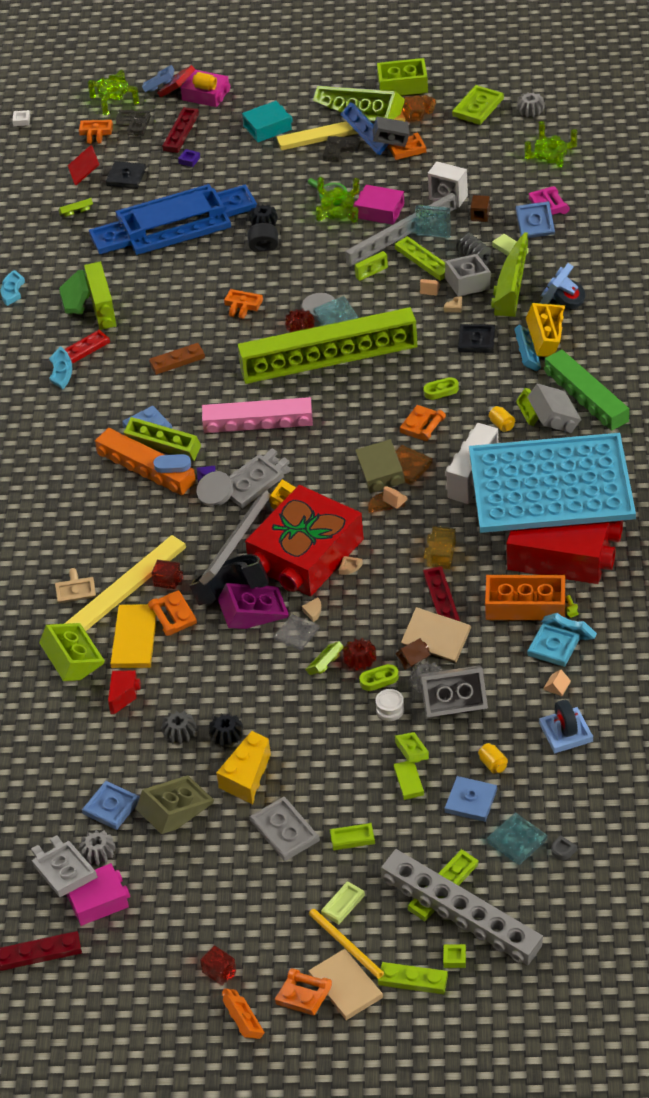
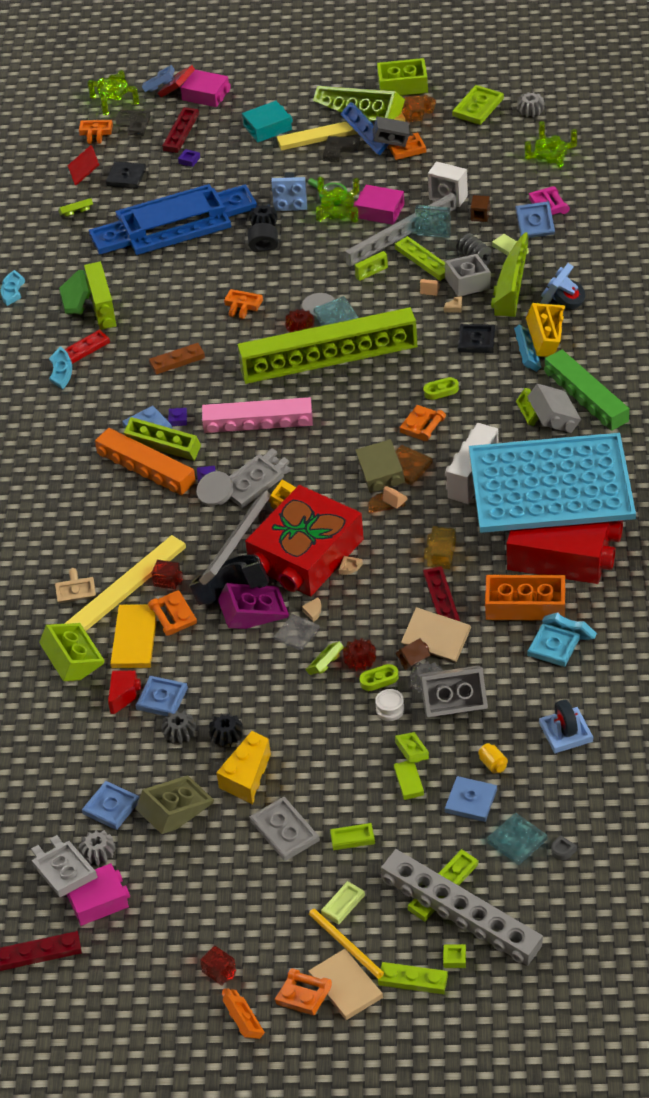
(21, 118): white plate -> none
(161, 696): none -> medium blue tile
(172, 463): medium blue tile -> none
(177, 416): none -> dark purple plate
(204, 81): yellow brick -> none
(289, 193): none -> light blue plate
(501, 418): yellow brick -> none
(557, 683): light nougat slope -> none
(571, 610): lime hand -> none

